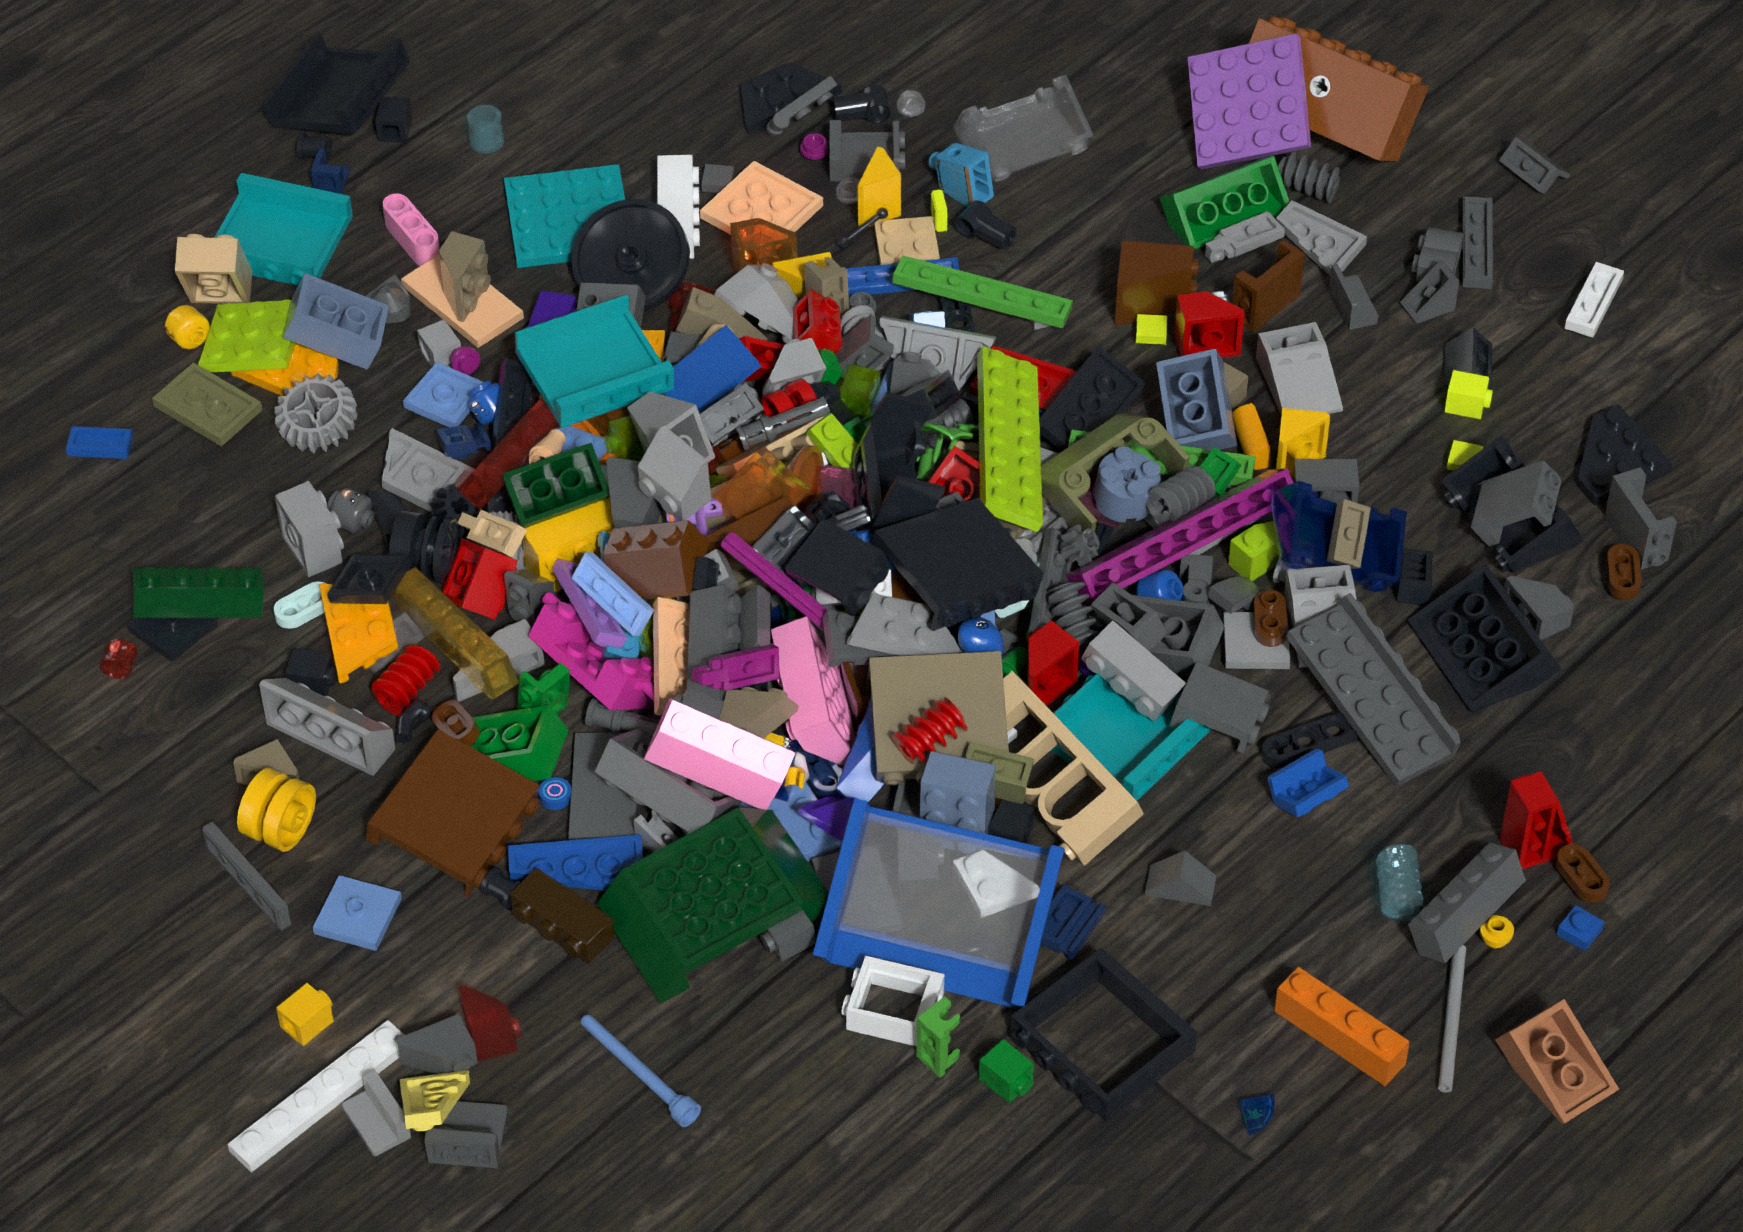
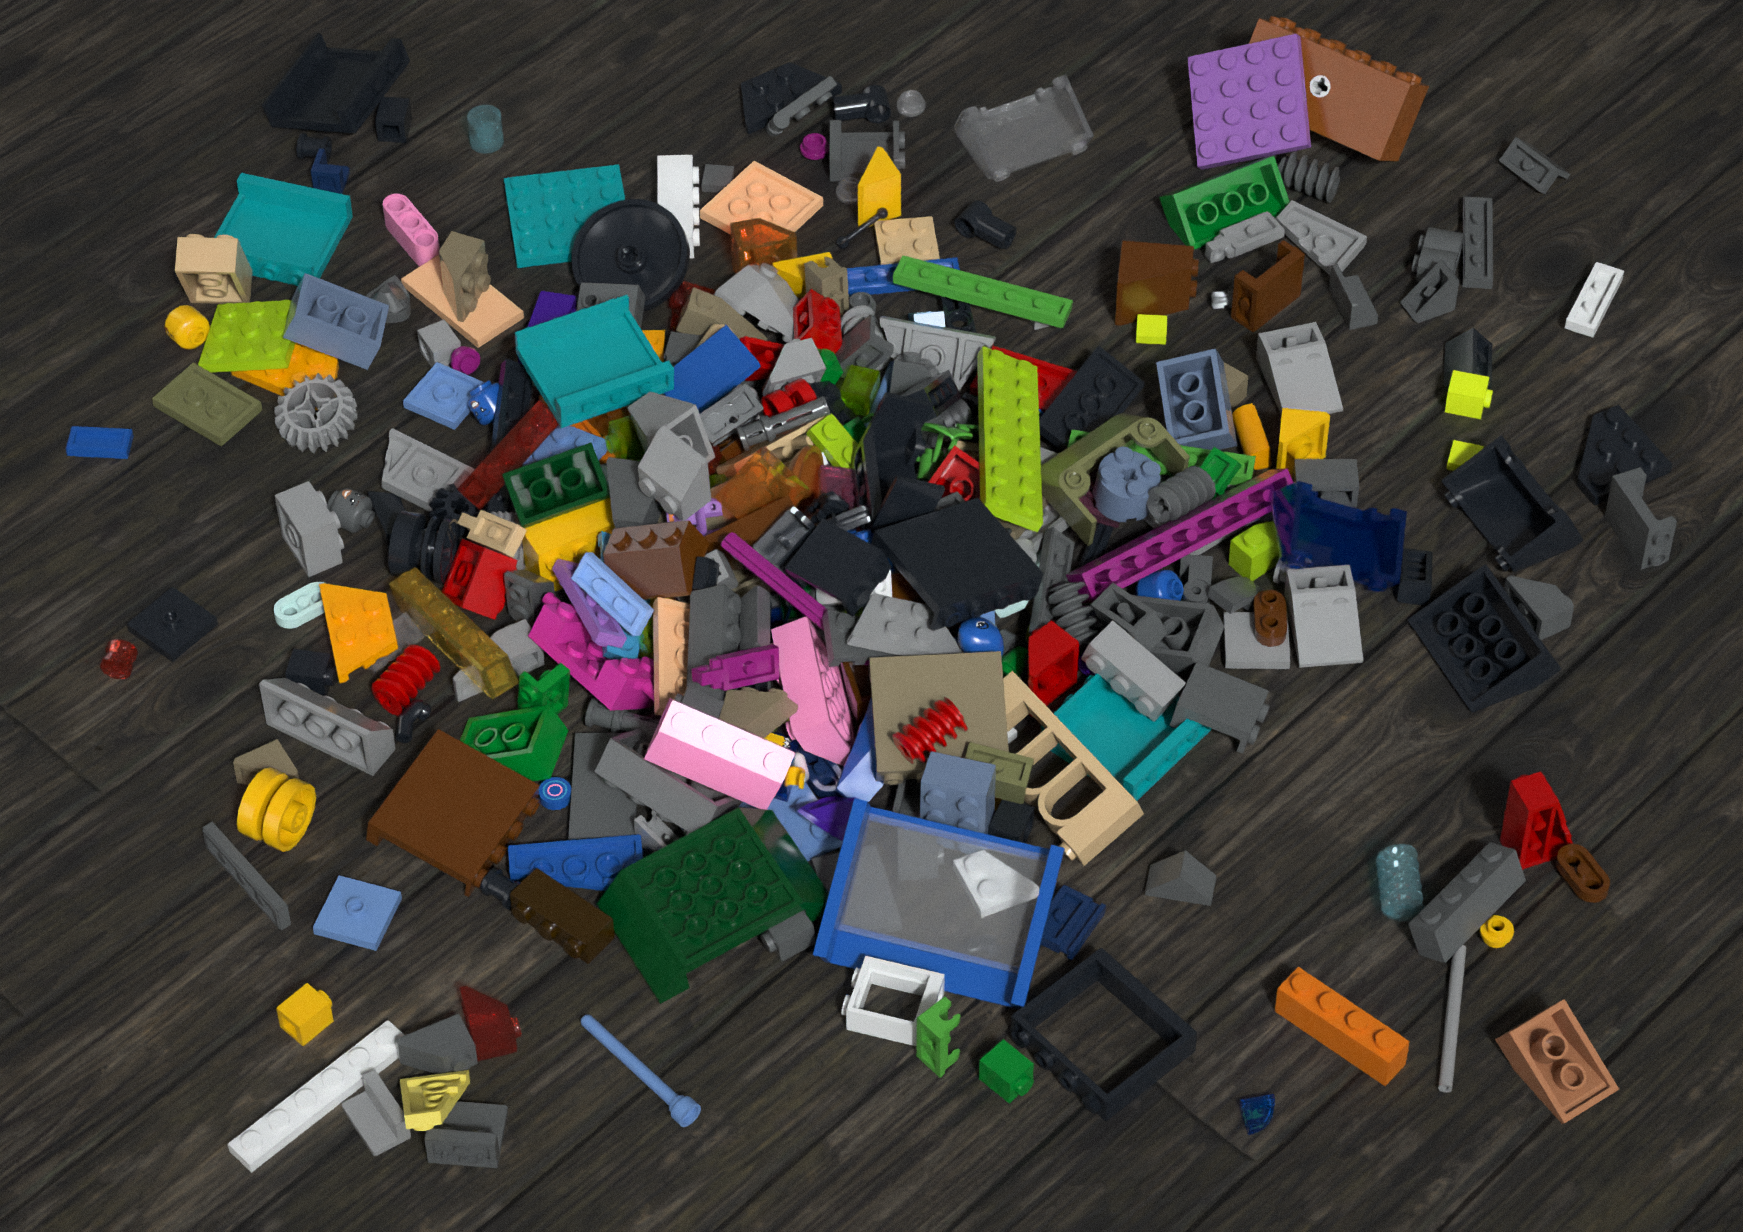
(197, 592): dark green brick -> none
(369, 579): black plate -> none
(456, 722): reddish brown plate -> none
(460, 441): dark blue plate -> none
(548, 446): light nougat cone -> none
(939, 210): neon yellow tile -> none
(963, 173): dark azure torso -> none
(1079, 545): dark grey gear -> none
(1208, 324): red slope -> none
(1305, 784): blue bracket -> none
(1316, 731): black beam -> none
(1348, 533): dark tan plate -> none
(1375, 691): dark grey bracket -> none
(1515, 497): dark grey panel -> none
(1580, 928): blue plate -> none
(1623, 578): reddish brown plate -> none

